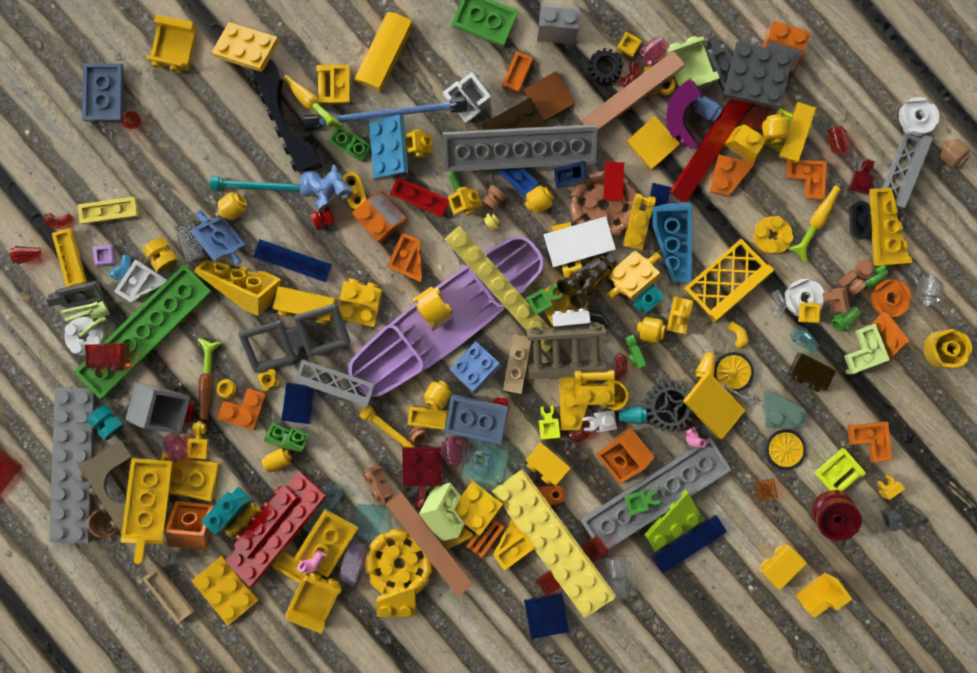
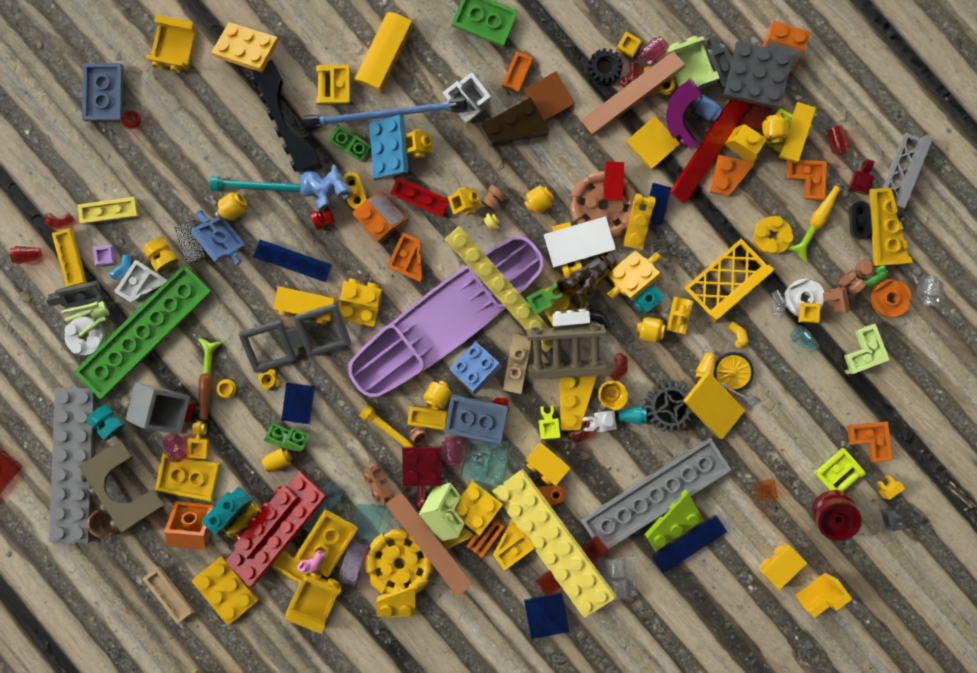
(107, 356): clear red brick -> none
(146, 504): yellow hinge -> none
(245, 288): yellow wedge -> none
(245, 414): orange plate -> none
(310, 101): yellow piece -> none
(335, 389): light grey fence -> none
(432, 308): yellow brick -> none
(454, 179): bright green arm -> none
(519, 147): light grey plate -> none
(519, 179): blue plate -> none
(558, 23): light grey slope -> none
(570, 175): dark blue slope -> none
(595, 393): yellow plate -> none
(625, 455): orange slope -> none
(636, 356): bright green plate -> none
(638, 502): bright green plate -> none
(674, 234): dark azure wedge -> none
(693, 439): bright pink arm -> none
(782, 413): sand green wing -> none
(785, 449): yellow wheel -> none
(811, 372): dark brown brick -> none
(843, 321): bright green cone -> none
(891, 335): orange wing -> none
(911, 124): white plate -> none
(936, 347): yellow brick -> none
(954, 153): medium nougat head -> none

